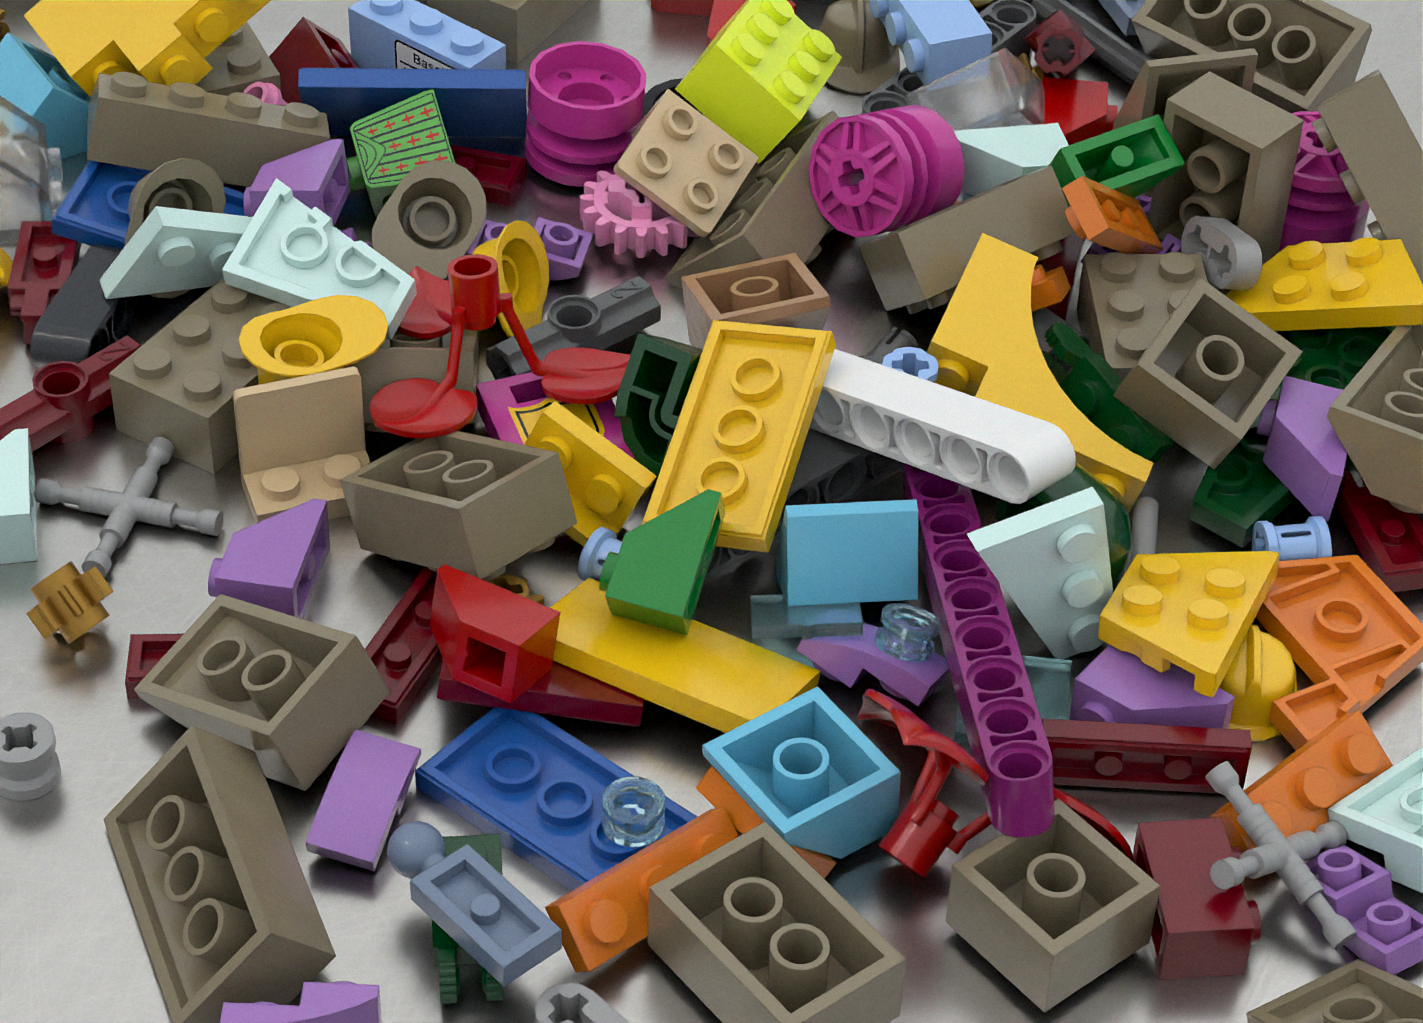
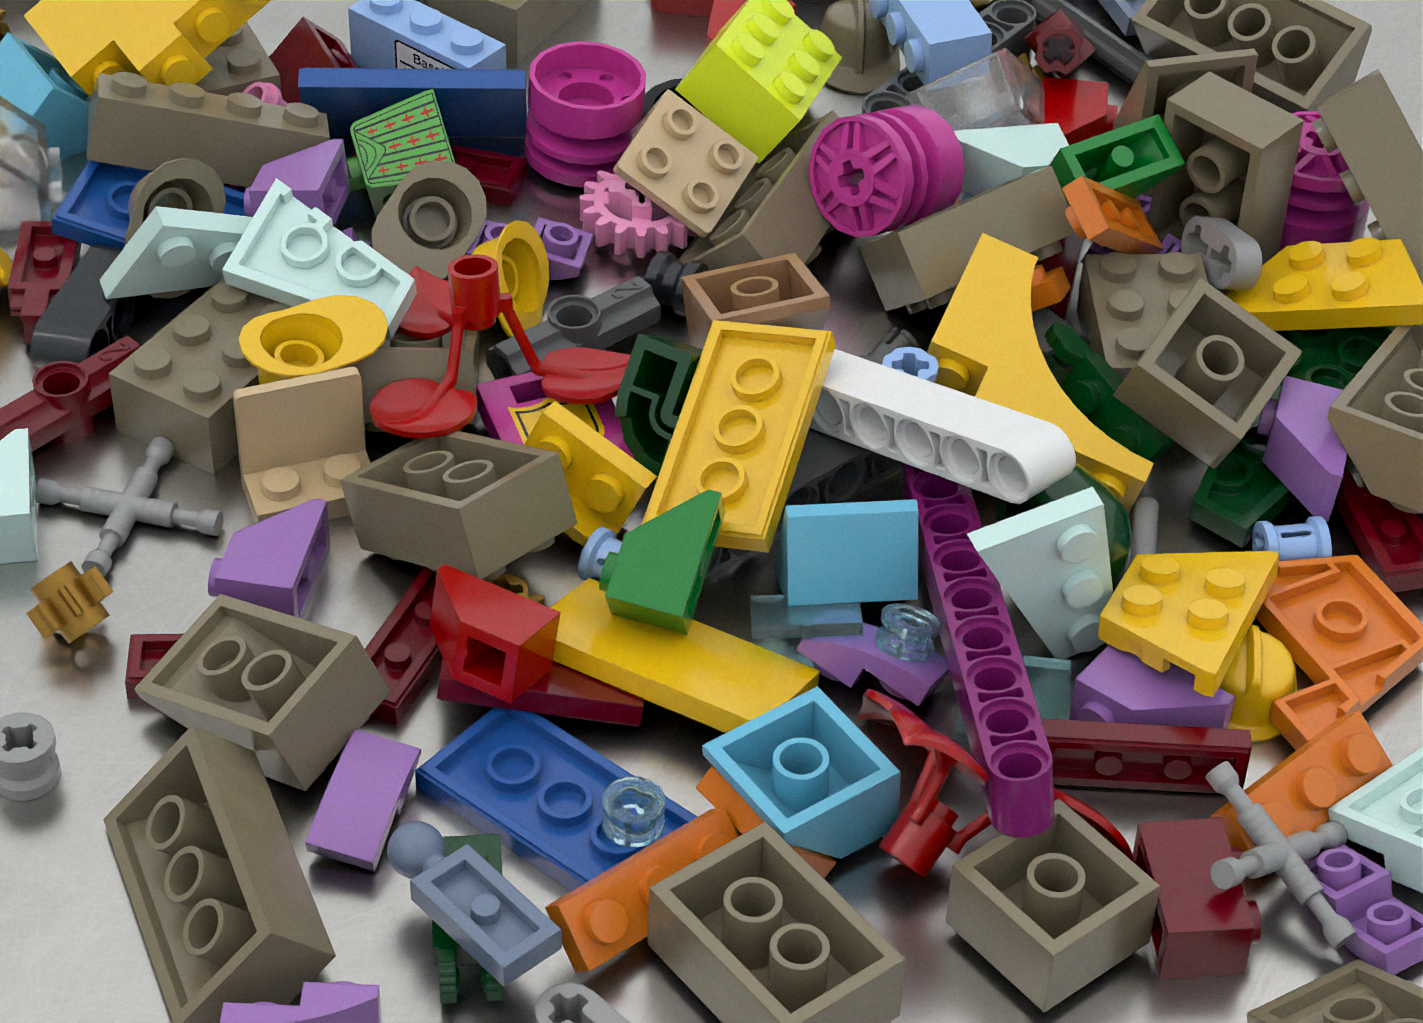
(665, 279): none -> black wheel

